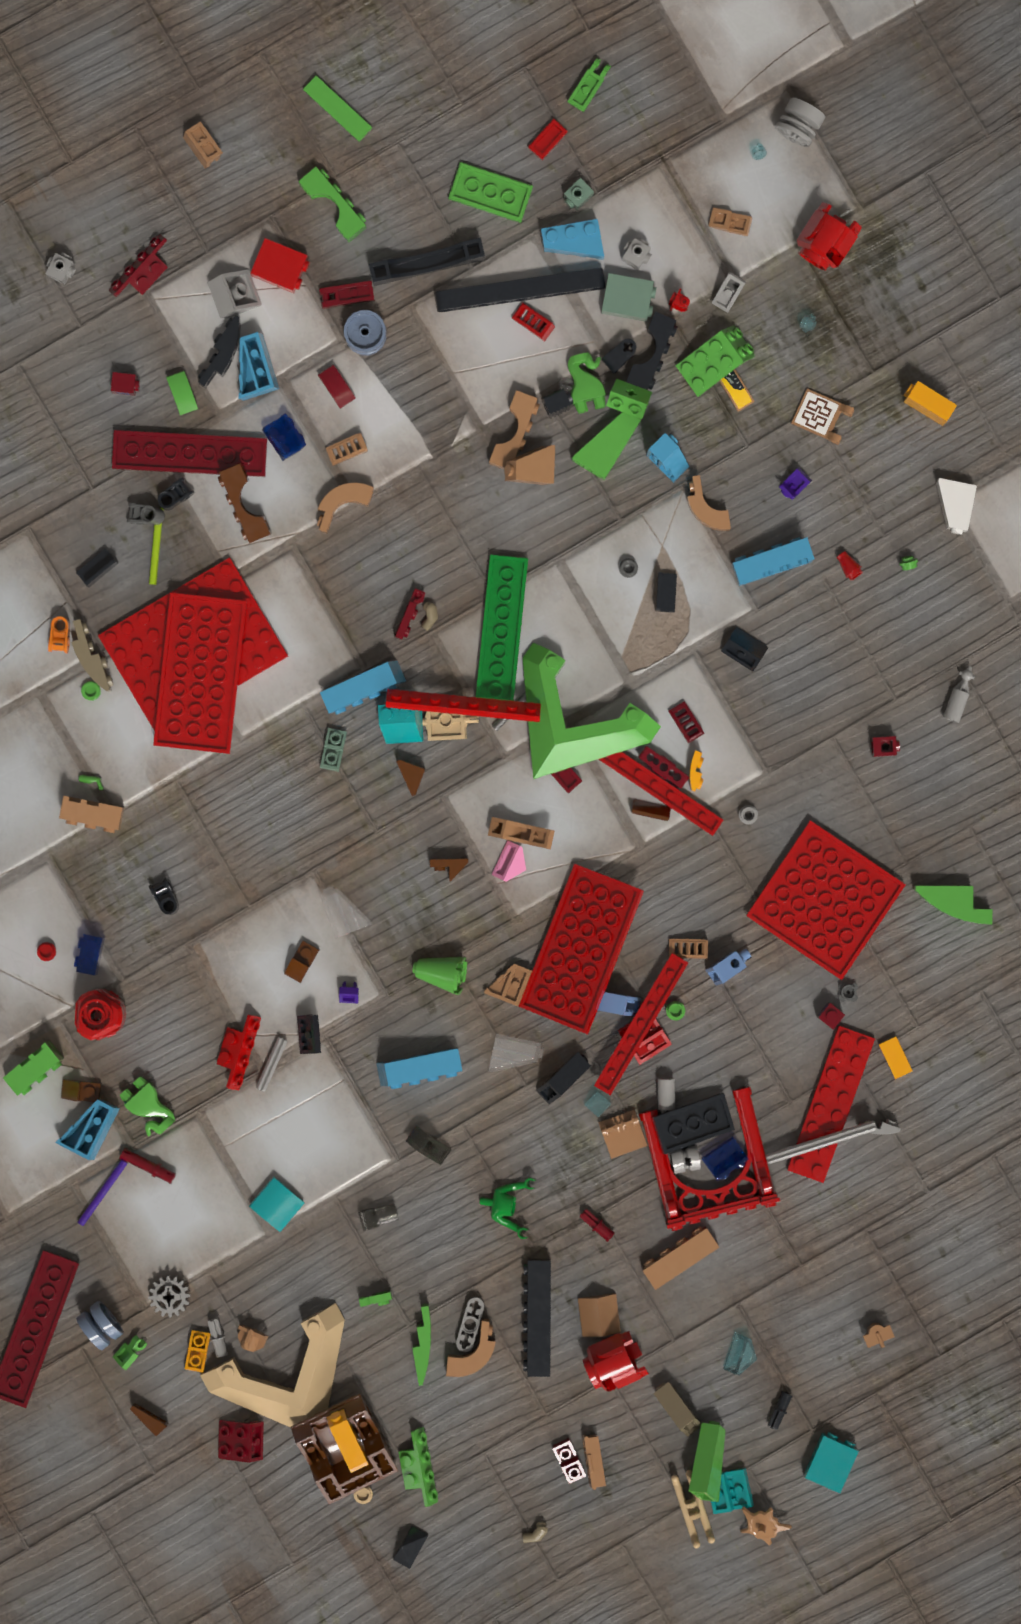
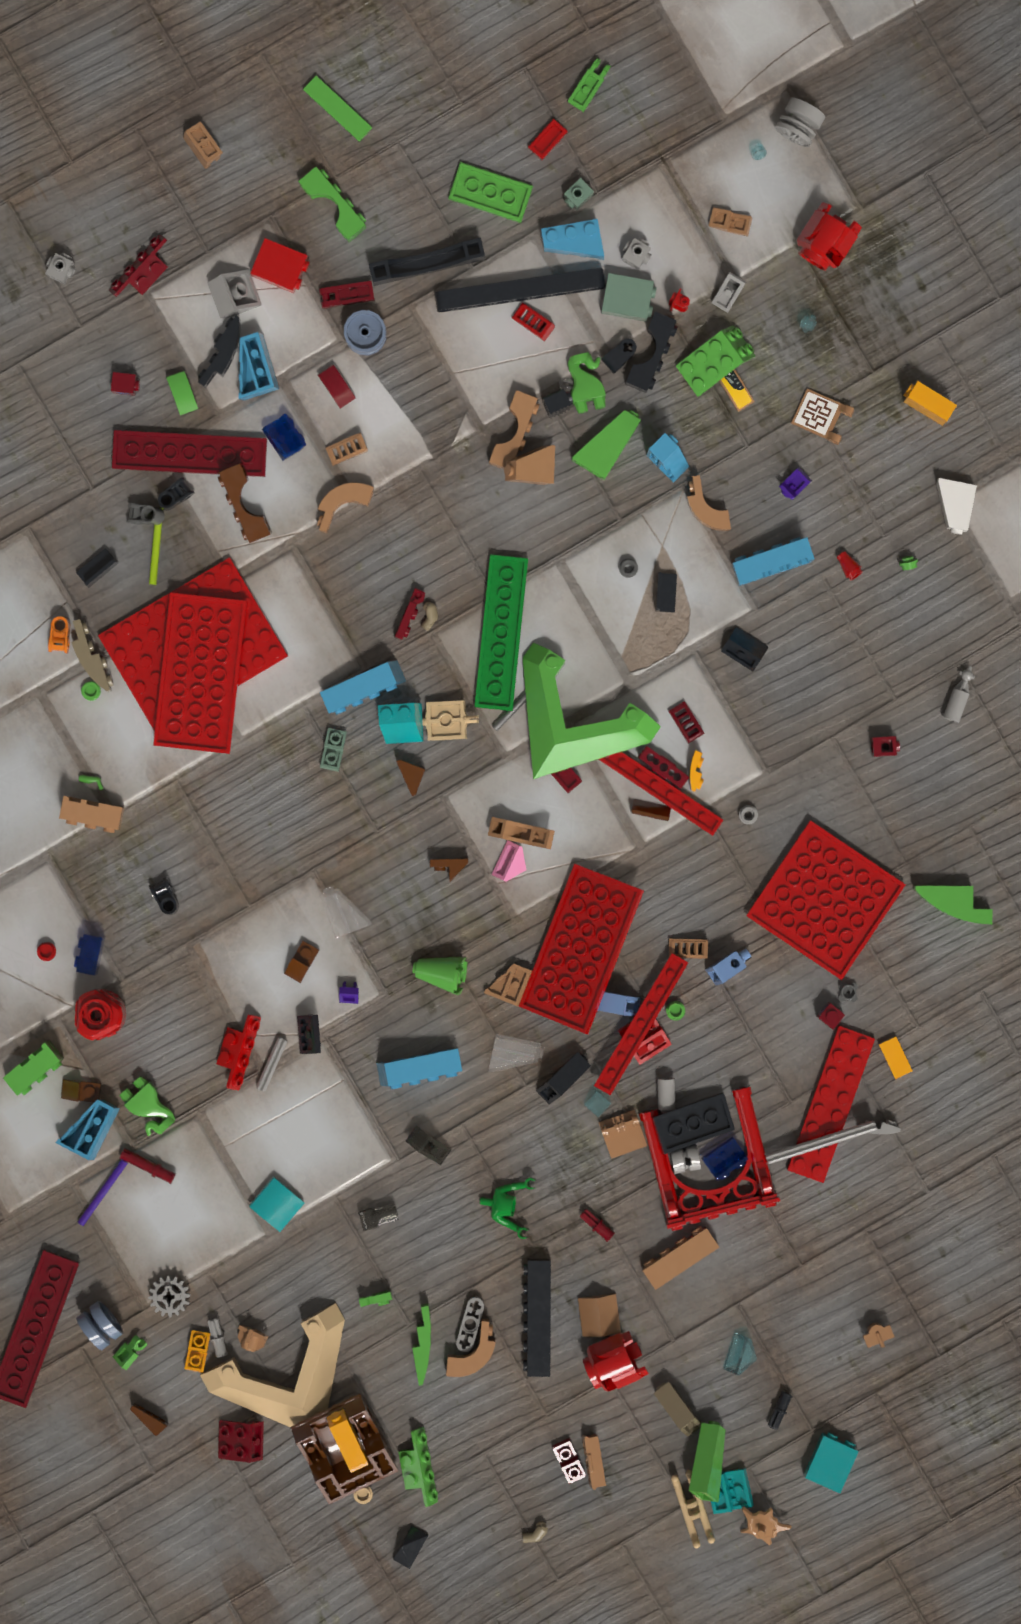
(463, 705): red plate -> none
(629, 398): bright green brick -> none

